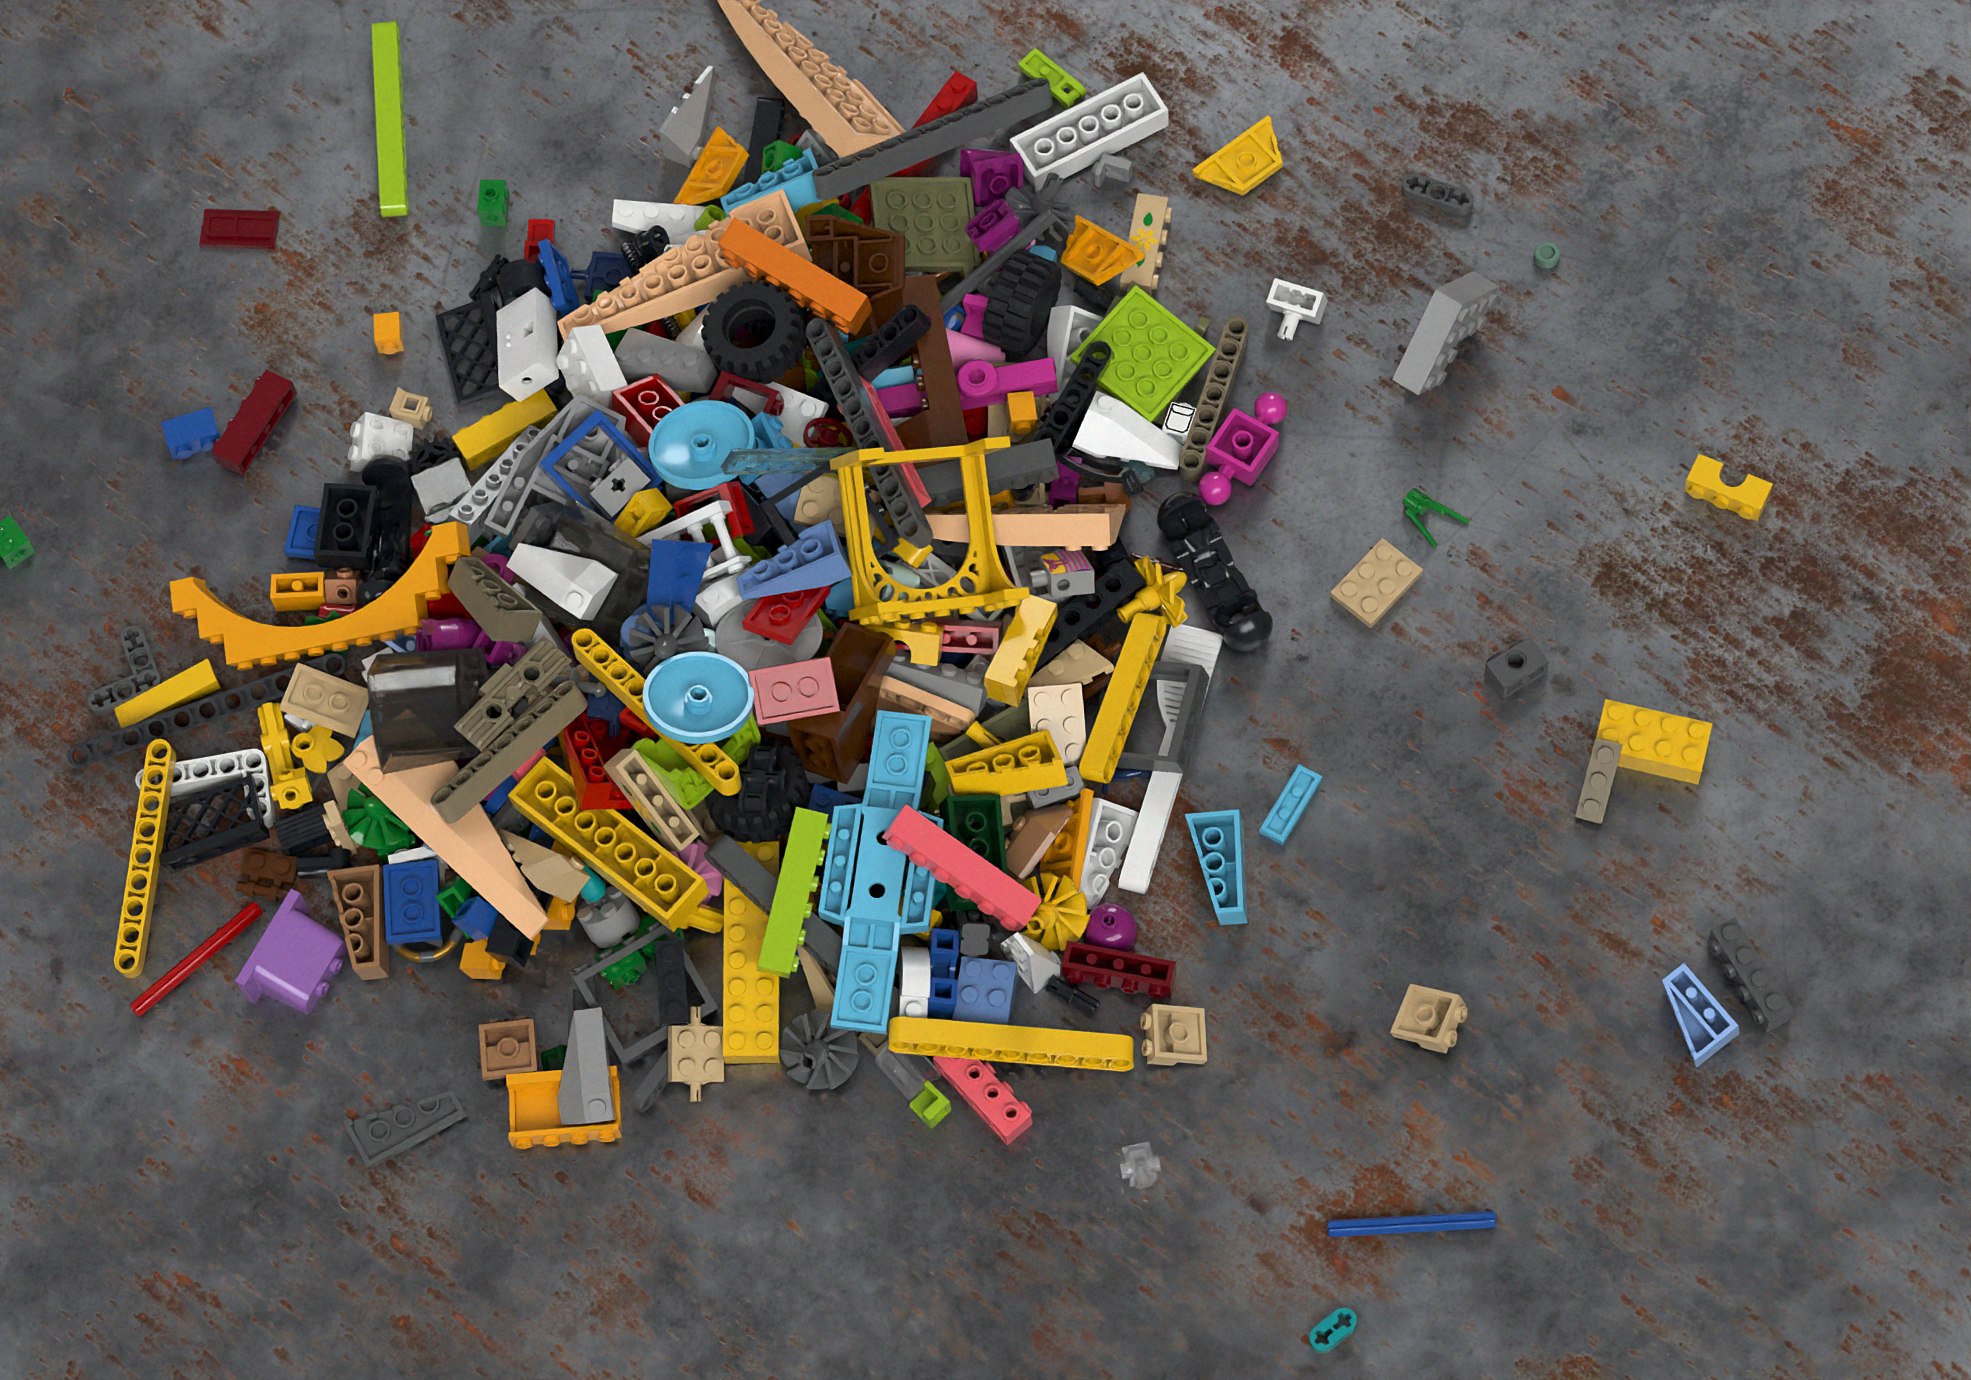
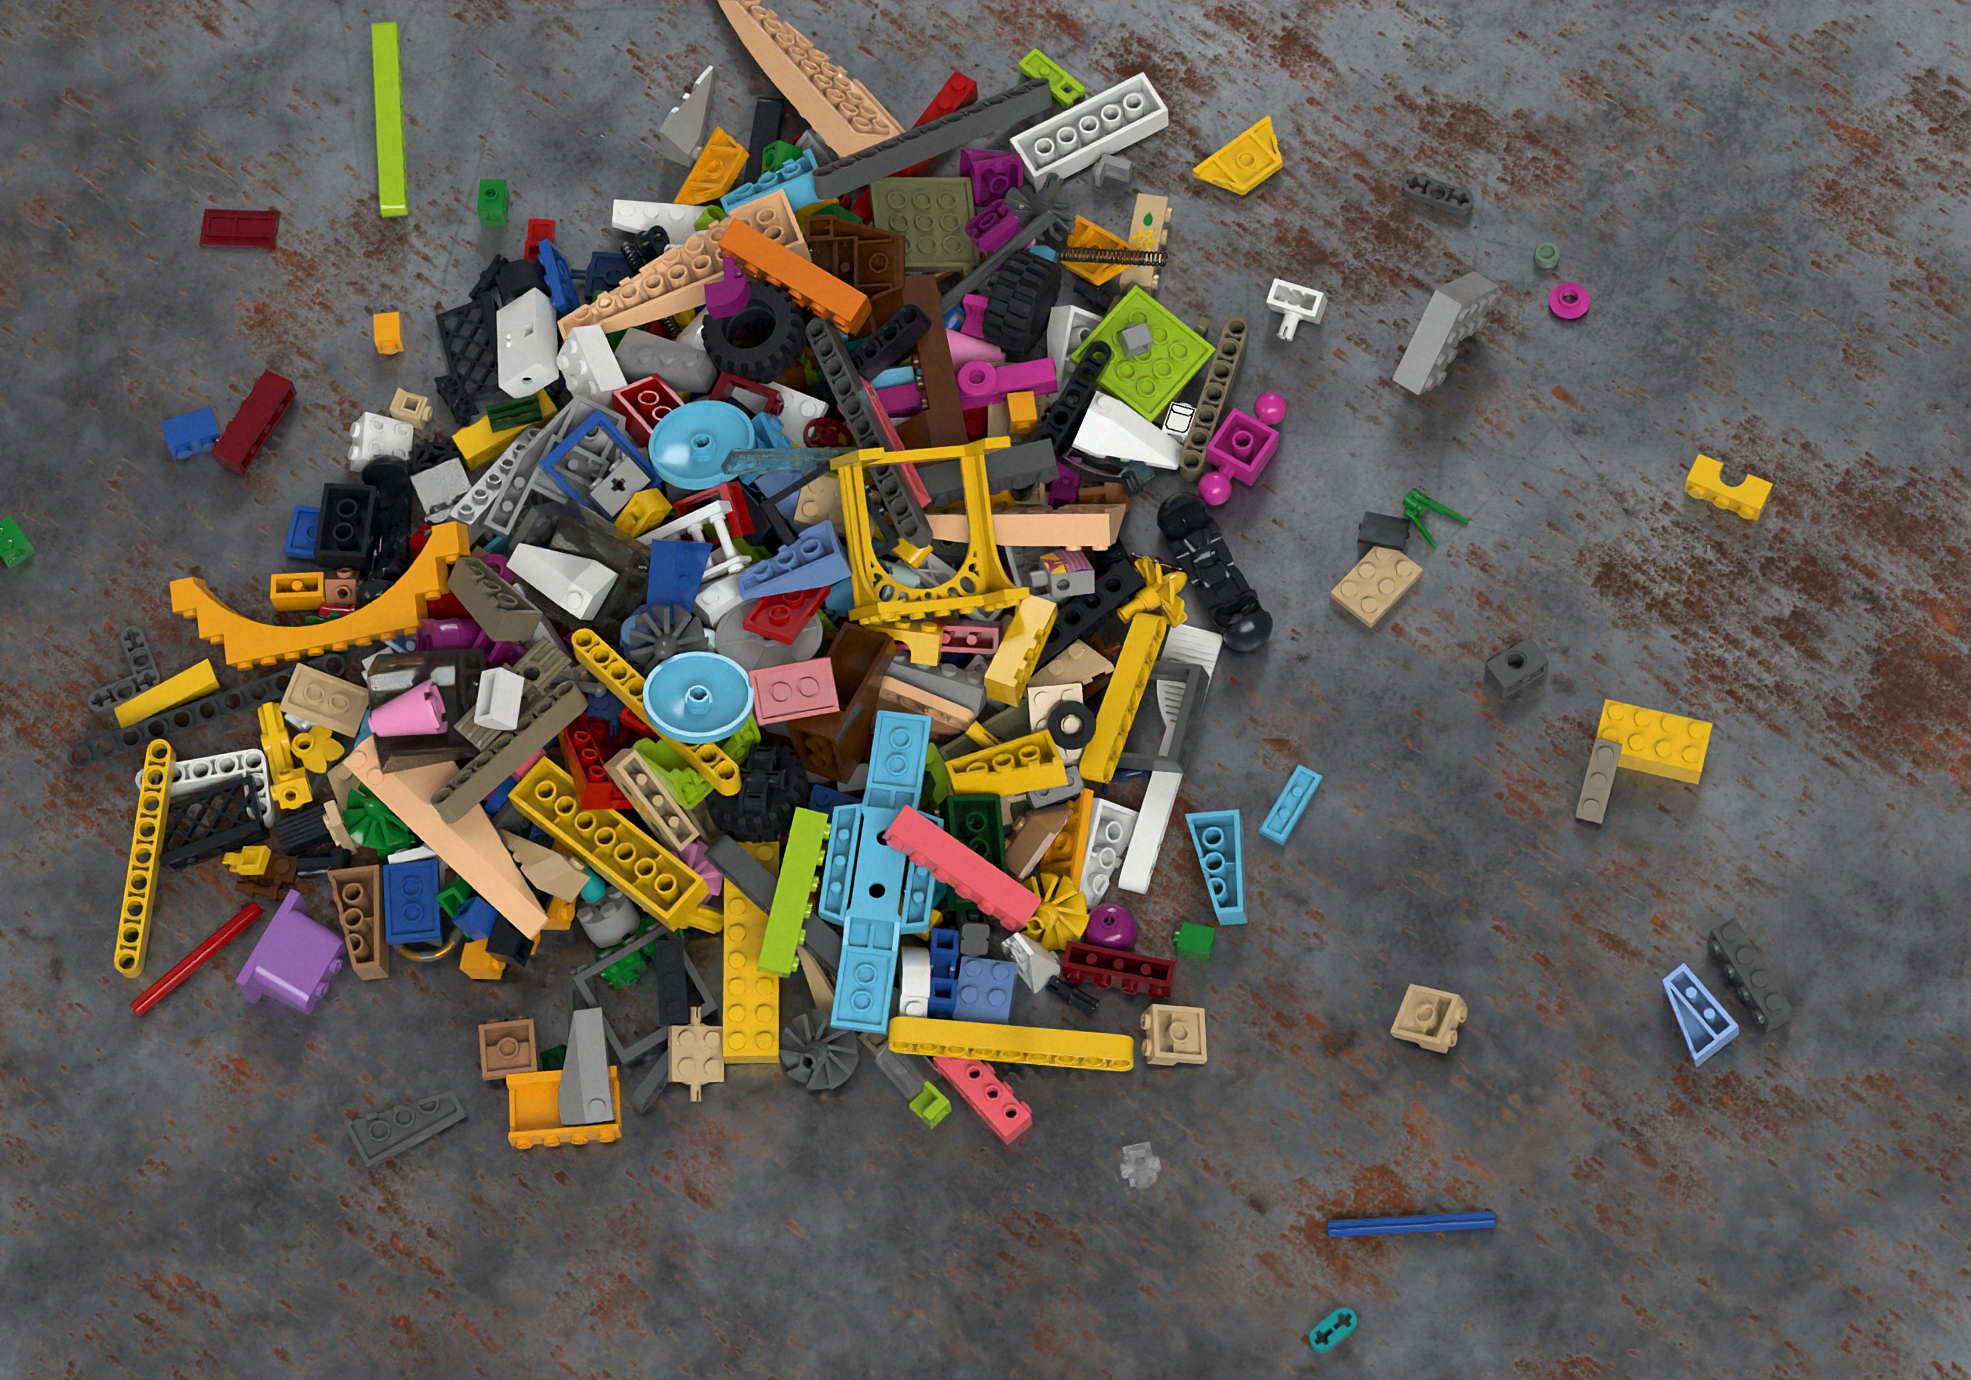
(248, 862): none -> yellow plate
(411, 713): none -> bright pink cone
(457, 398): none -> black hinge
(499, 699): none -> white brick
(514, 409): none -> dark green tile
(728, 296): none -> magenta brick
(1088, 725): none -> black tyre
(1109, 261): none -> black piece
(1135, 340): none -> light grey plate
(1194, 942): none -> green brick
(1384, 531): none -> black piece
(1566, 310): none -> dark pink piece

